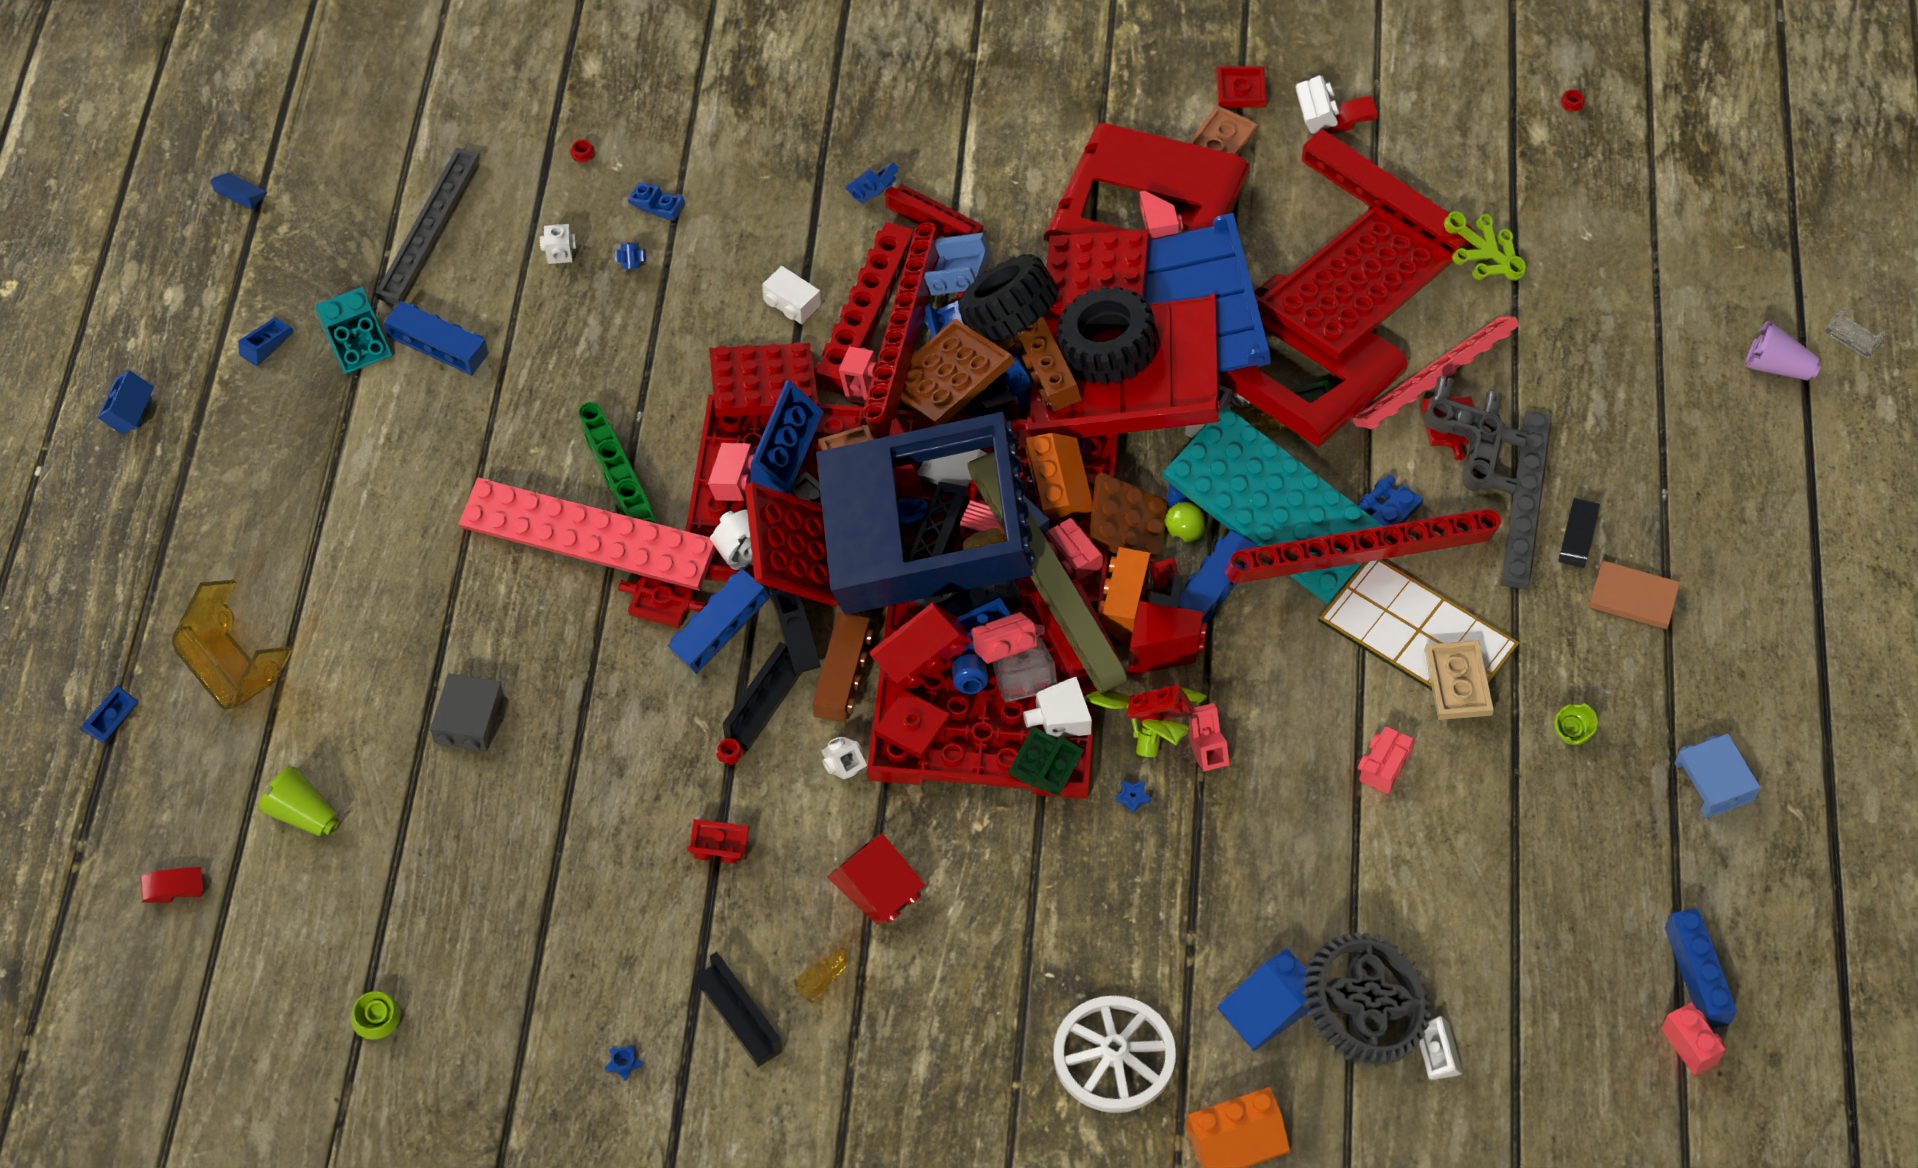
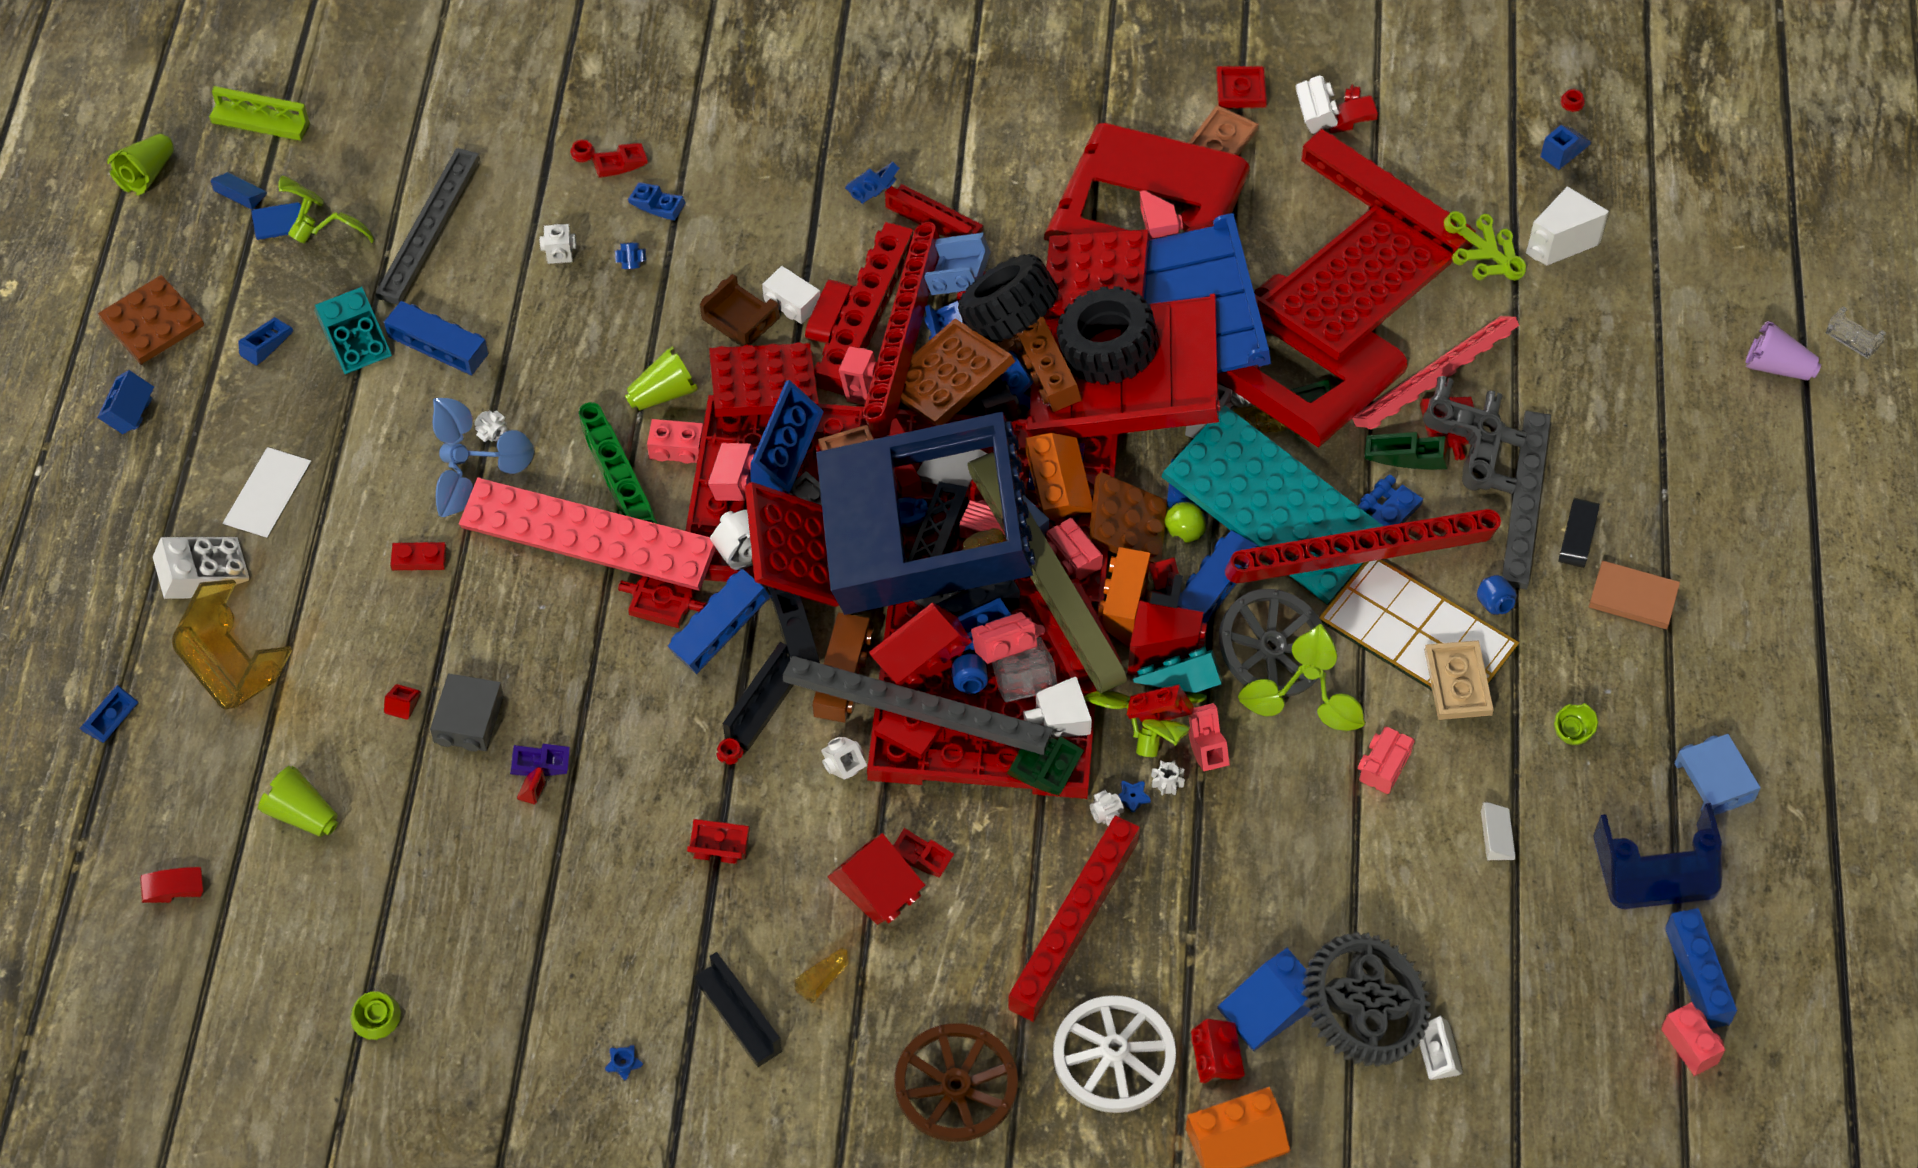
(140, 163): none -> lime cone
(151, 319): none -> dark orange plate
(192, 560): none -> white slope
(259, 117): none -> lime fence
(266, 492): none -> white sticker
(275, 220): none -> blue slope
(304, 224): none -> lime plant
(401, 701): none -> red slope
(418, 556): none -> red plate
(449, 423): none -> medium blue plant
(490, 425): none -> white gear
(532, 786): none -> red slope
(551, 758): none -> dark purple slope
(624, 160): none -> red slope
(661, 382): none -> lime cone
(674, 440): none -> coral brick
(738, 312): none -> reddish brown panel
(827, 311): none -> red beam
(918, 705): none -> dark grey plate
(923, 855): none -> red slope
(953, 1077): none -> reddish brown wheel
(1073, 919): none -> red brick
(1106, 807): none -> white gear
(1166, 771): none -> white gear
(1191, 673): none -> teal slope
(1217, 1050): none -> red bracket
(1275, 639): none -> dark grey wheel
(1316, 654): none -> lime plant
(1352, 93): none -> red plate
(1408, 451): none -> dark green slope
(1496, 595): none -> blue head
(1497, 832): none -> white slope
(1563, 146): none -> blue slope
(1566, 228): none -> white slope
(1664, 877): none -> clear blue windscreen

